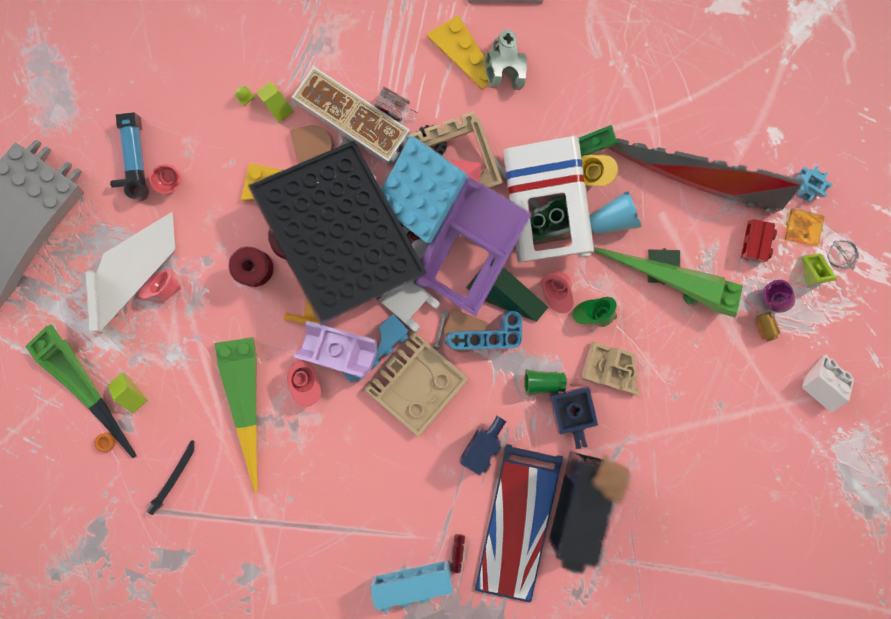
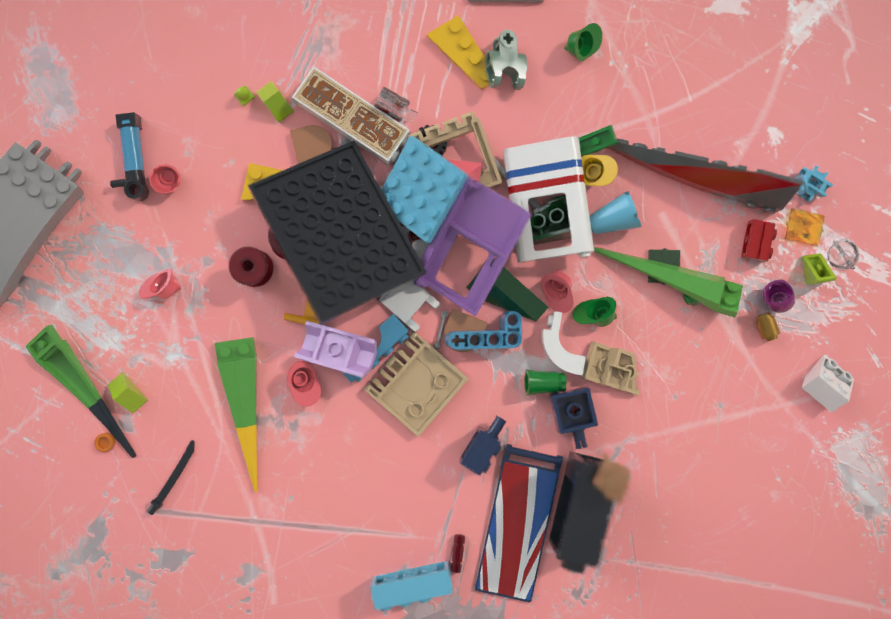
(126, 270): white piece -> none
(555, 352): none -> white arch
(584, 42): none -> green piece

